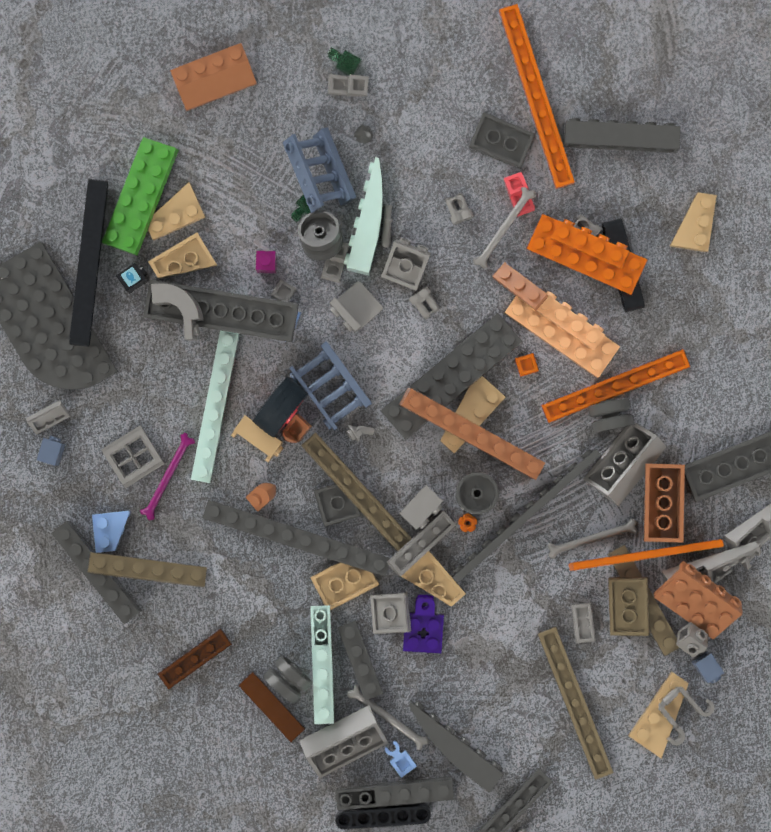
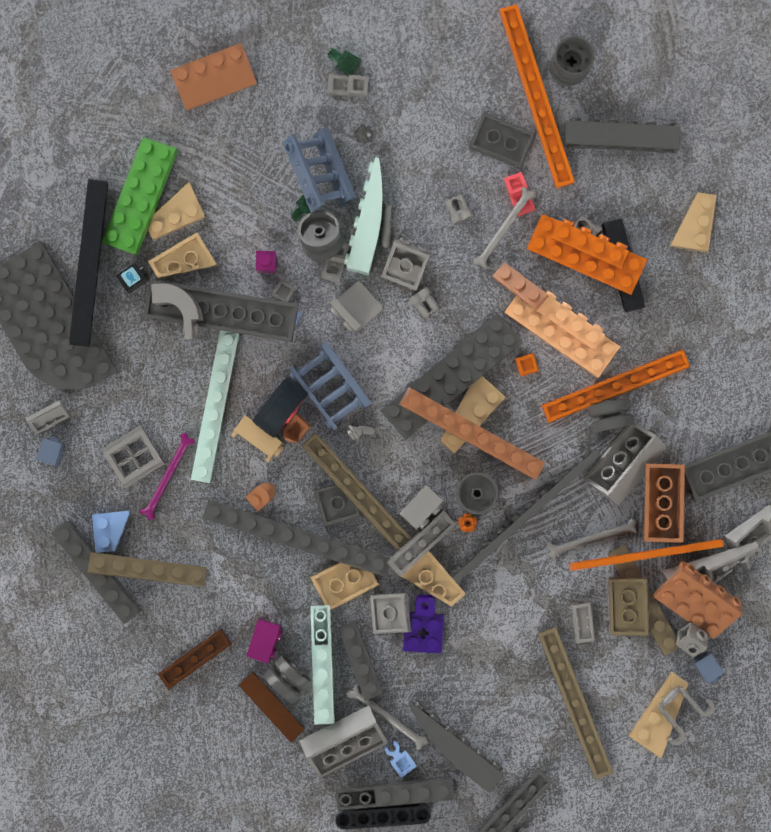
(264, 640): none -> magenta brick
(579, 54): none -> dark grey wheel

